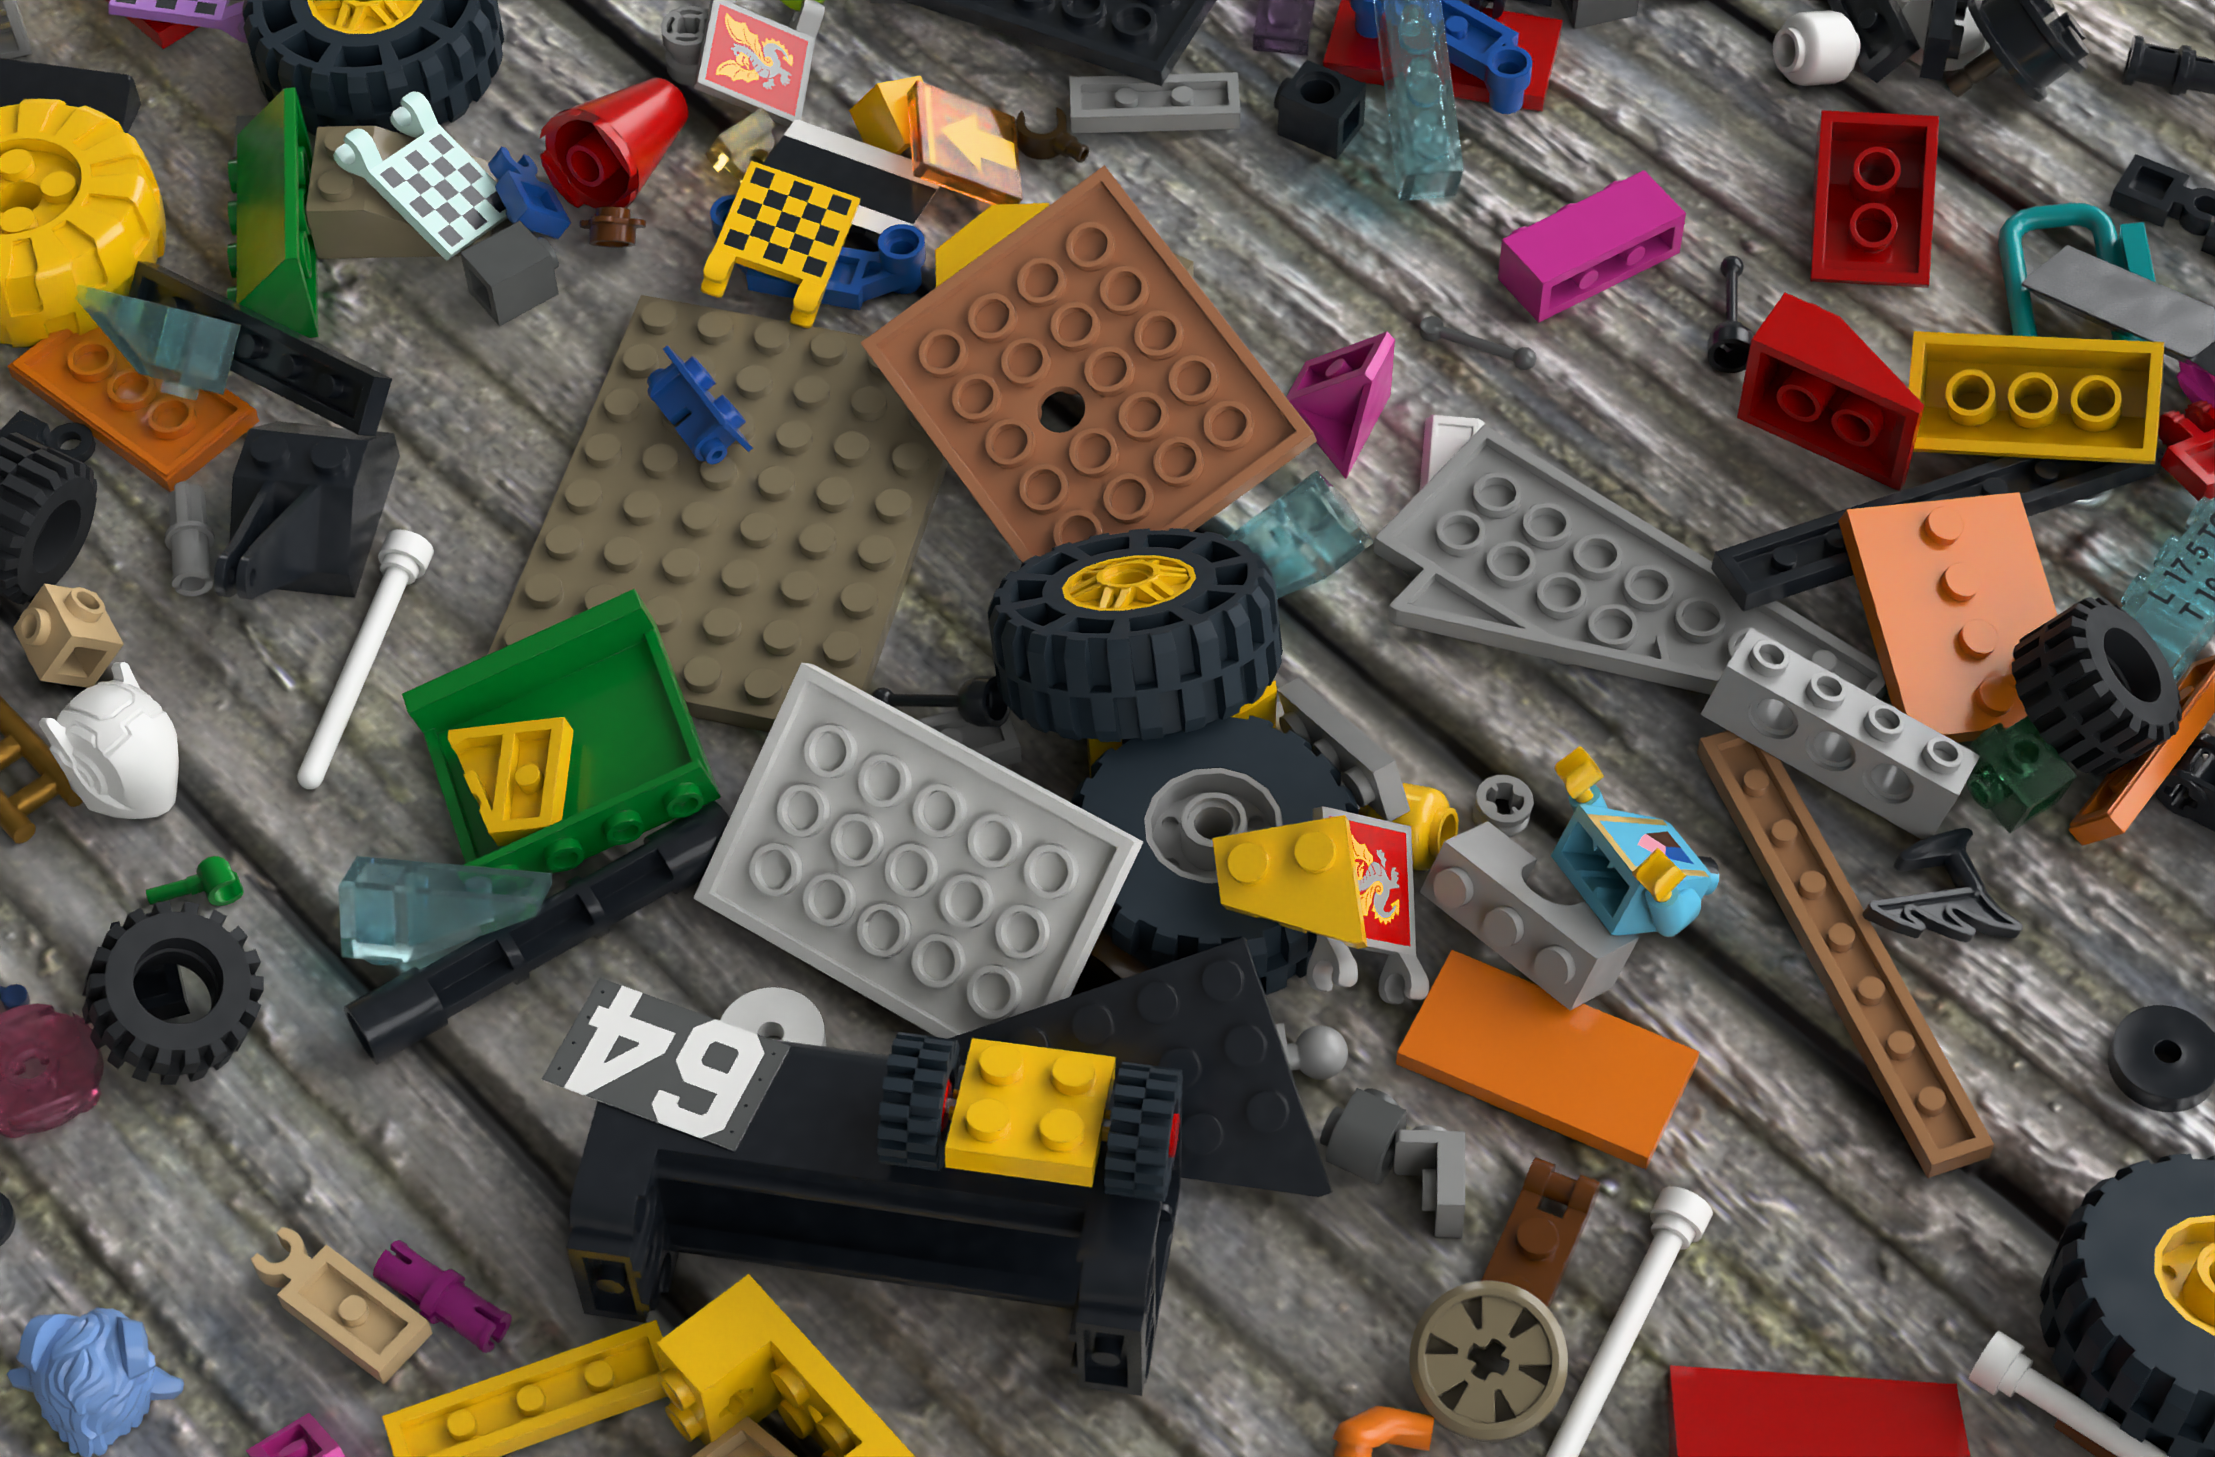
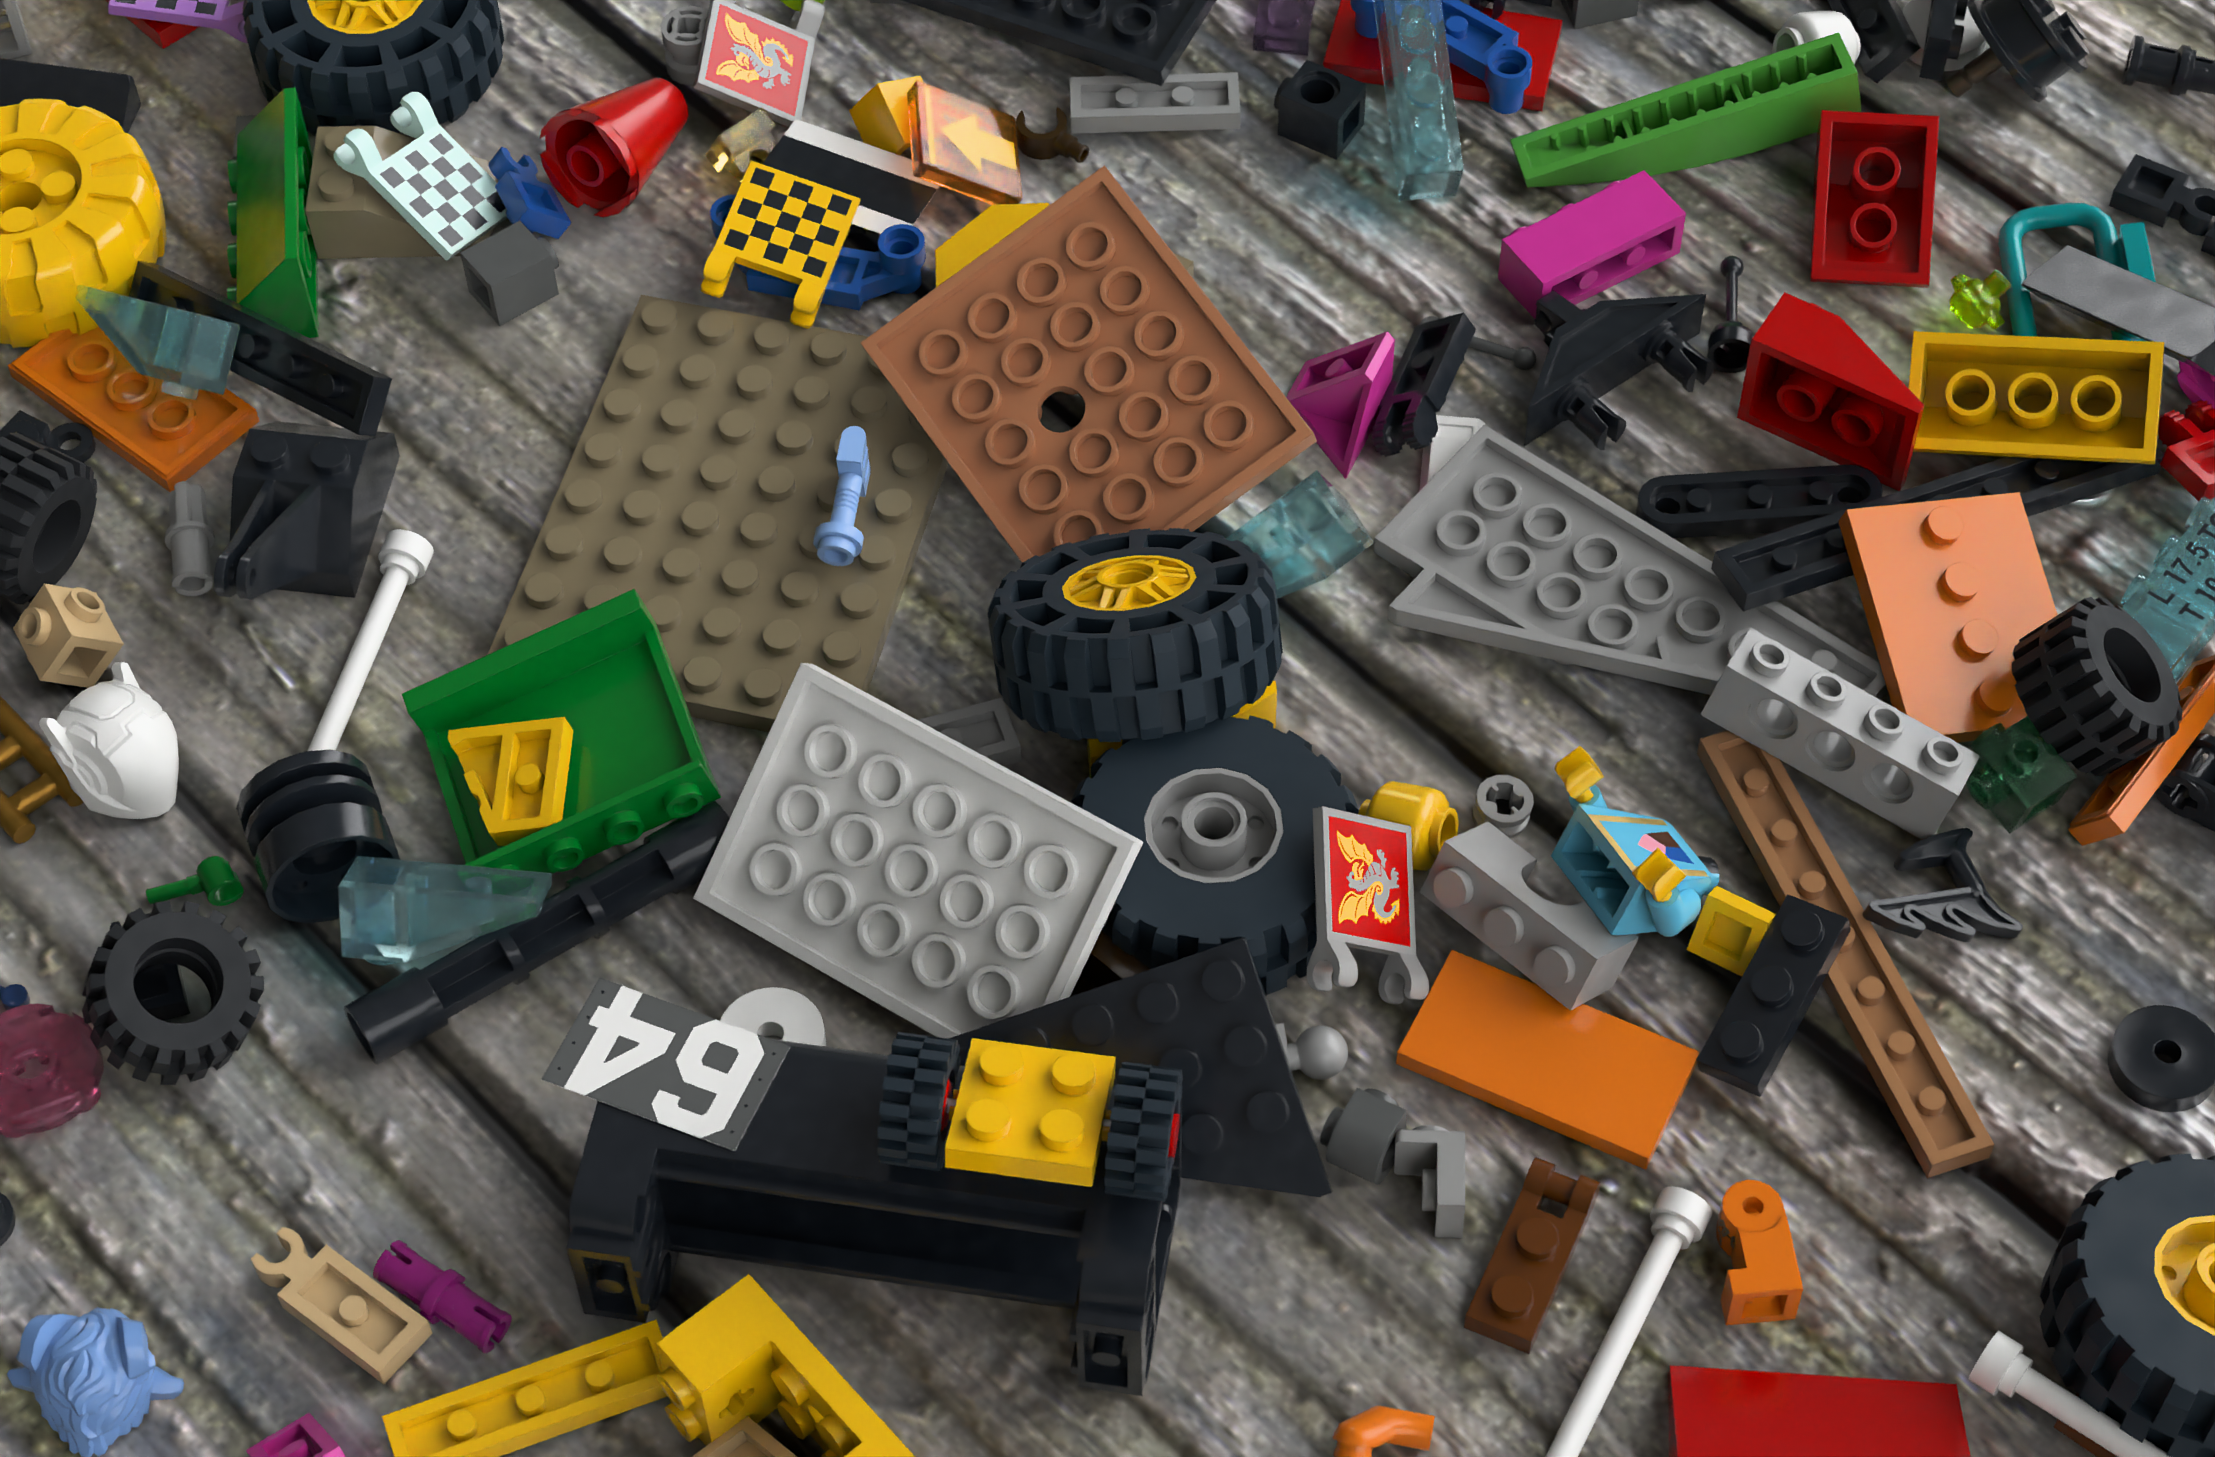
(307, 827): none -> black wheel
(612, 227): reddish brown plate -> none
(713, 422): blue hinge -> none
(839, 540): none -> light blue hinge
(976, 701): black hinge -> none
(1295, 877): yellow wing -> none
(1362, 763): light grey plate -> none
(1421, 384): none -> black hinge
(1476, 1317): dark tan wheel -> none
(1602, 349): none -> black connector
(1697, 120): none -> bright green slope
(1729, 930): none -> yellow tile
(1752, 499): none -> black plate
(1765, 1268): none -> orange leg
(1773, 995): none -> black plate
(1977, 300): none -> clear neon green plant

